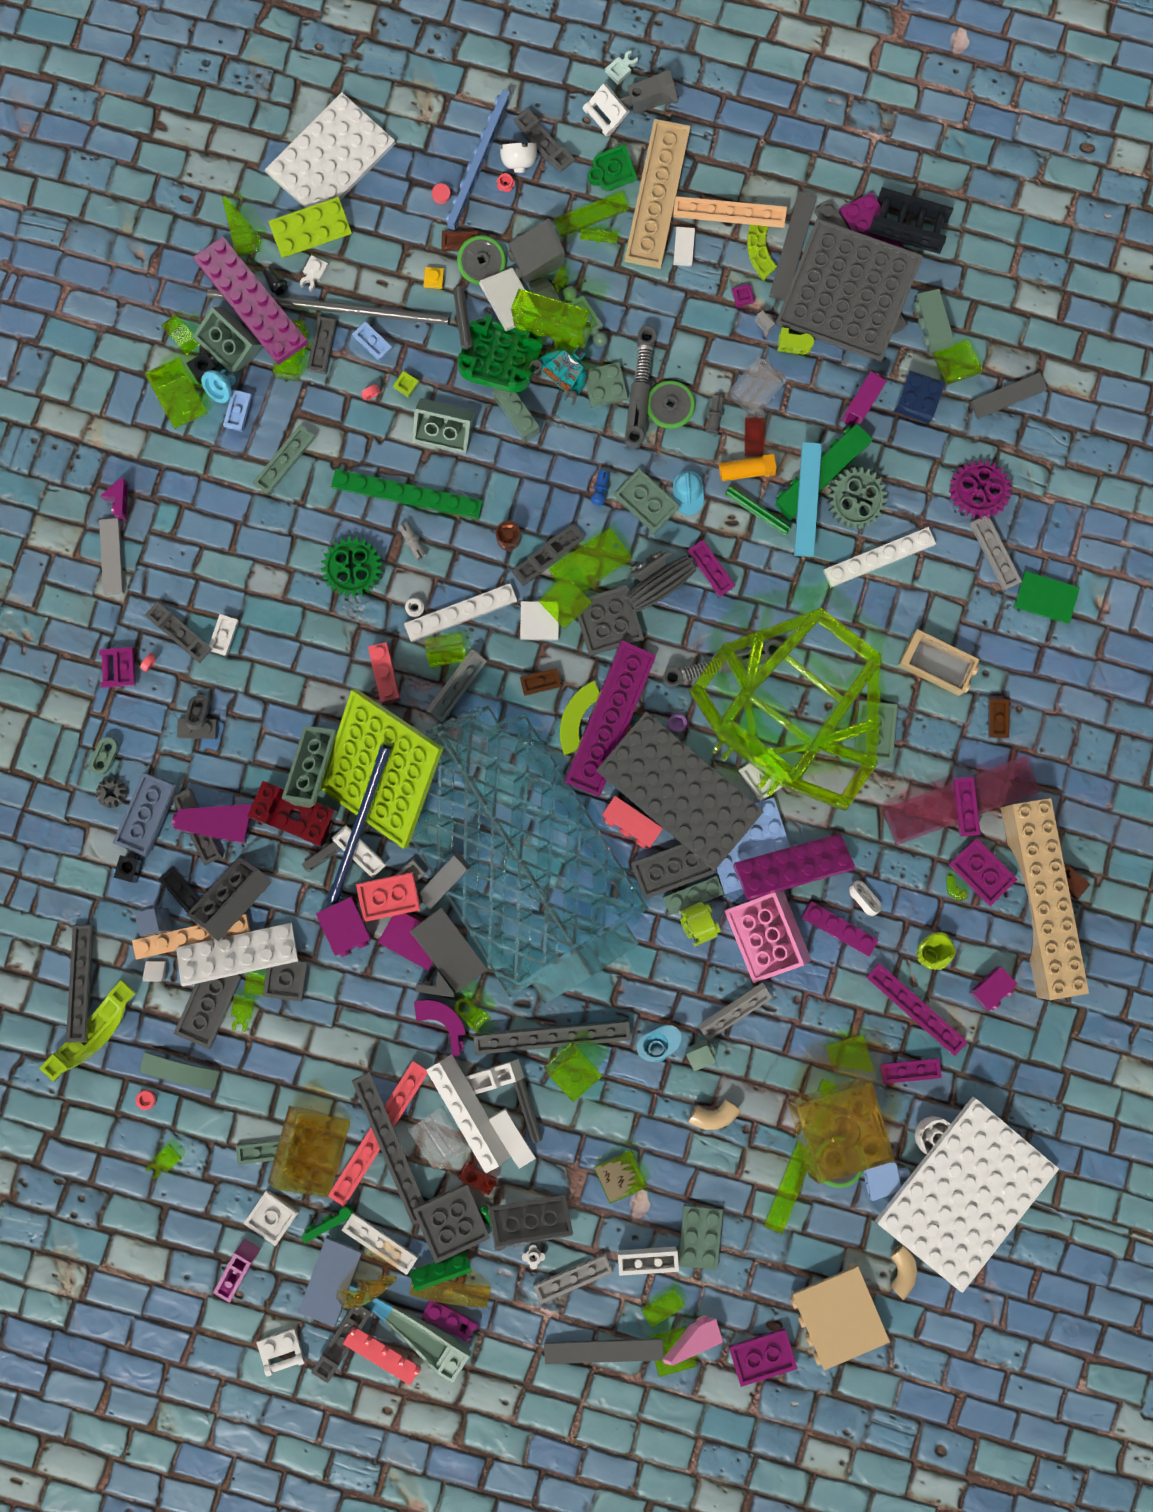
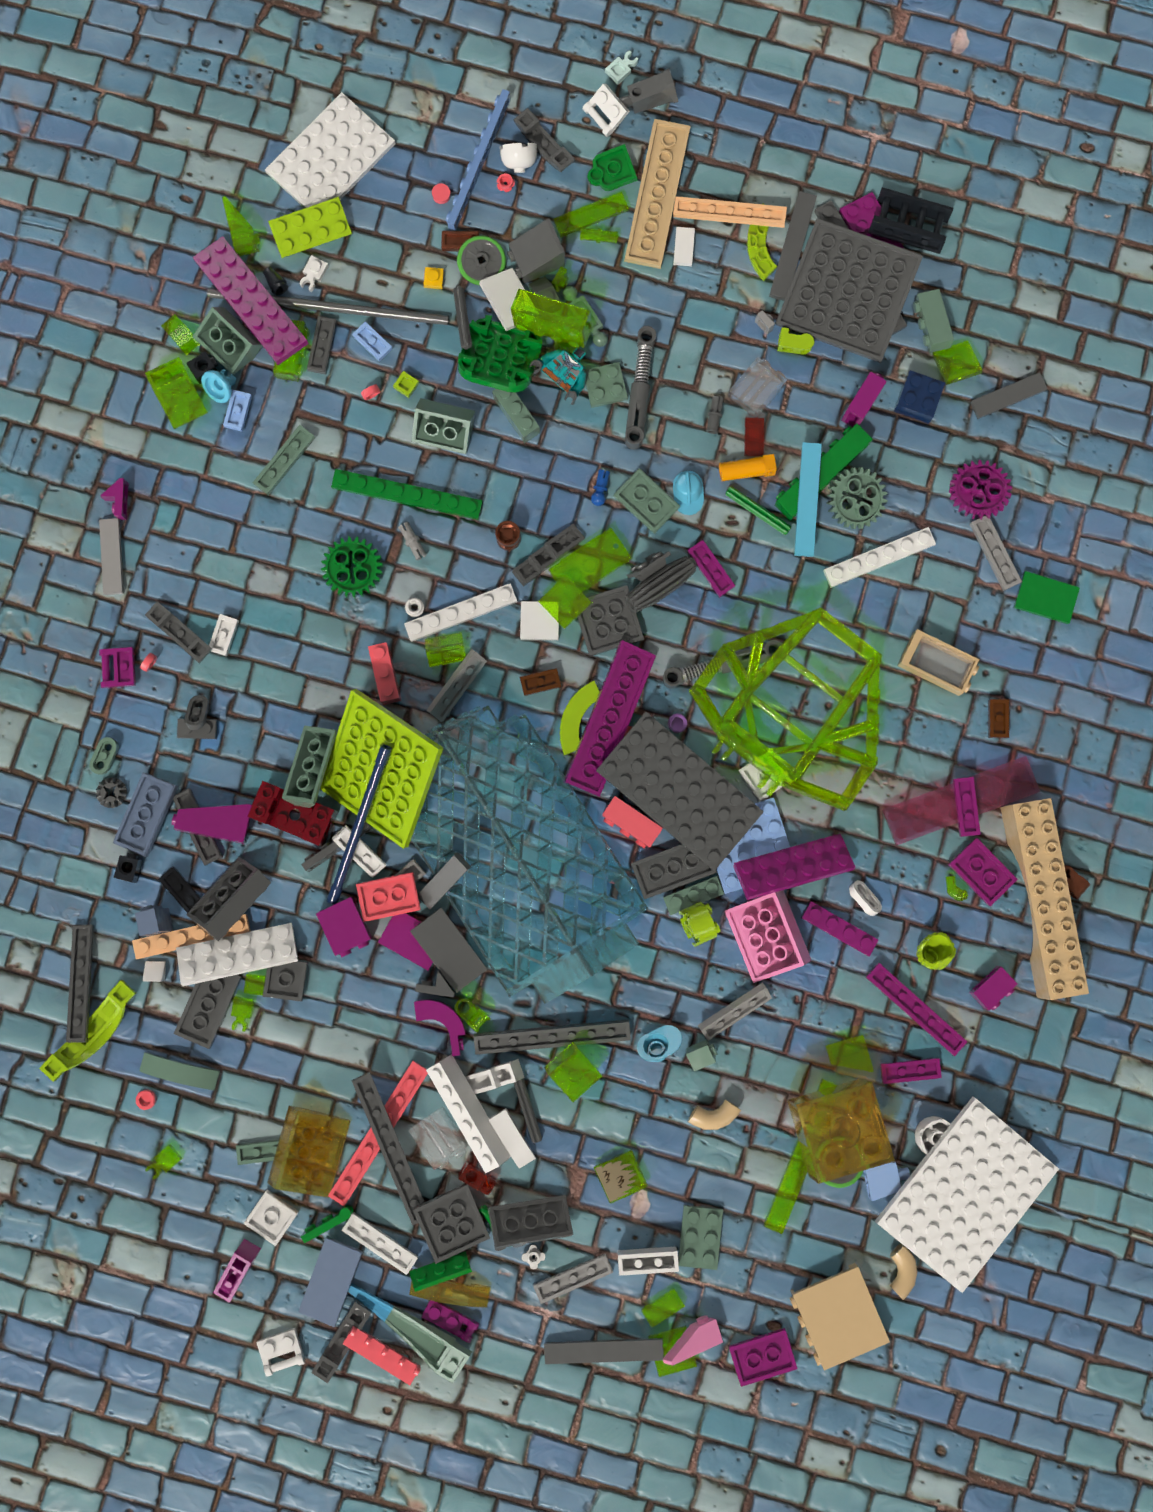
(365, 1293): clear yellow slope -> none
(674, 393): dark grey wheel -> none
(742, 295): magenta tile -> none
(887, 726): sand green plate -> none

